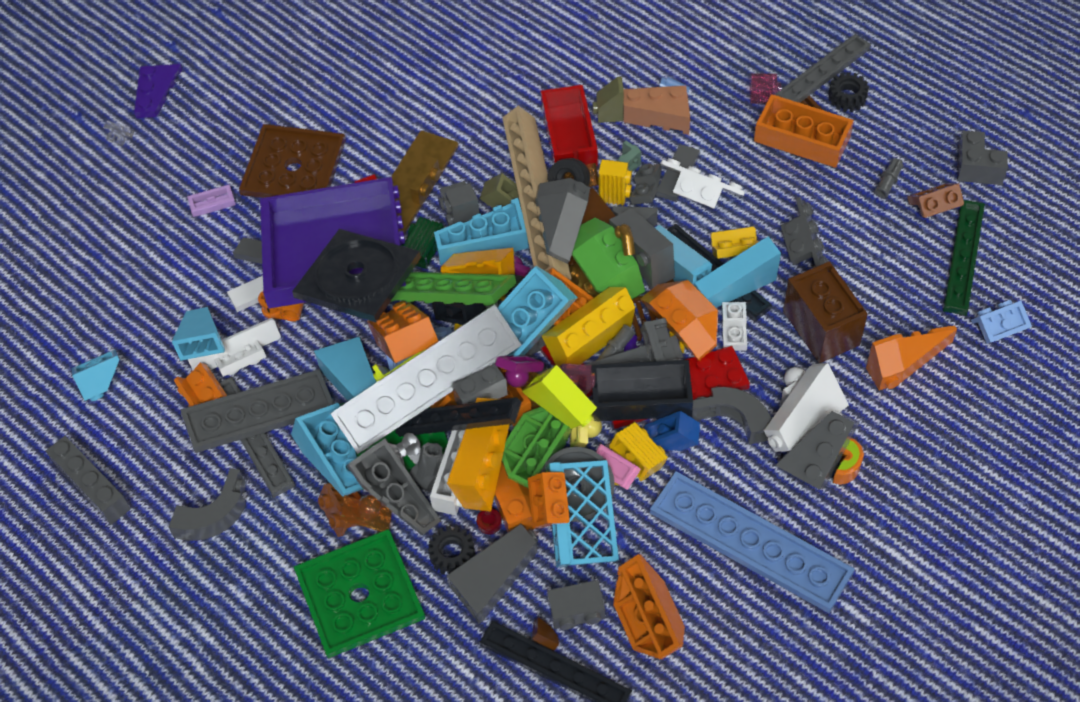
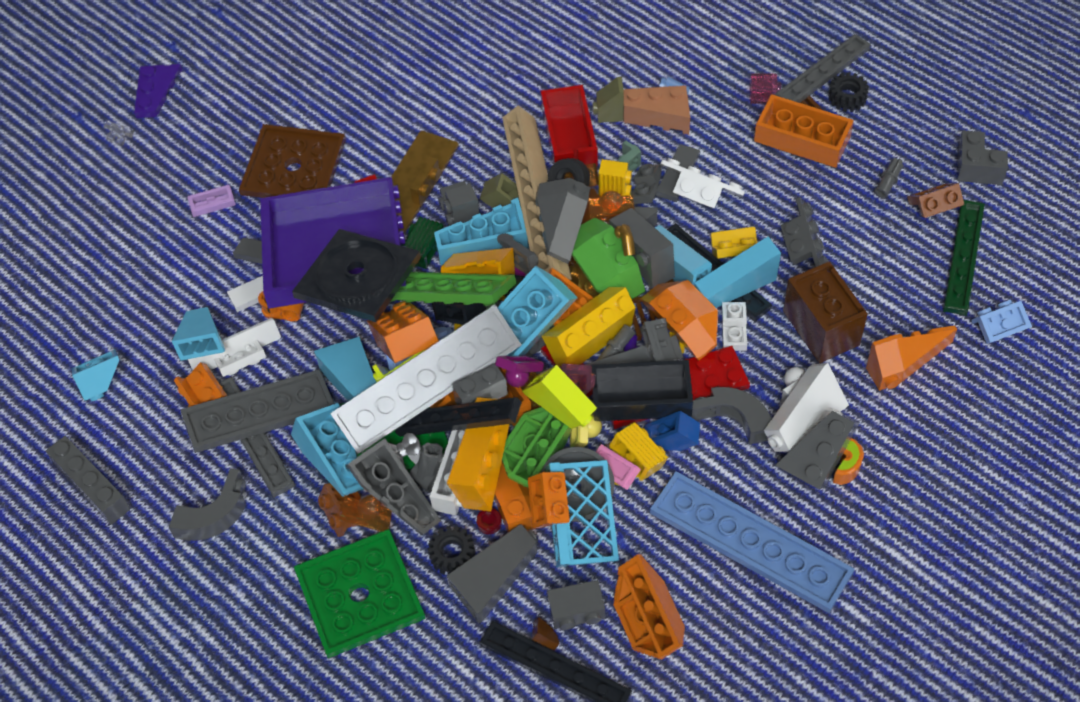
(523, 258): none -> dark grey hinge
(609, 205): none -> clear orange tile

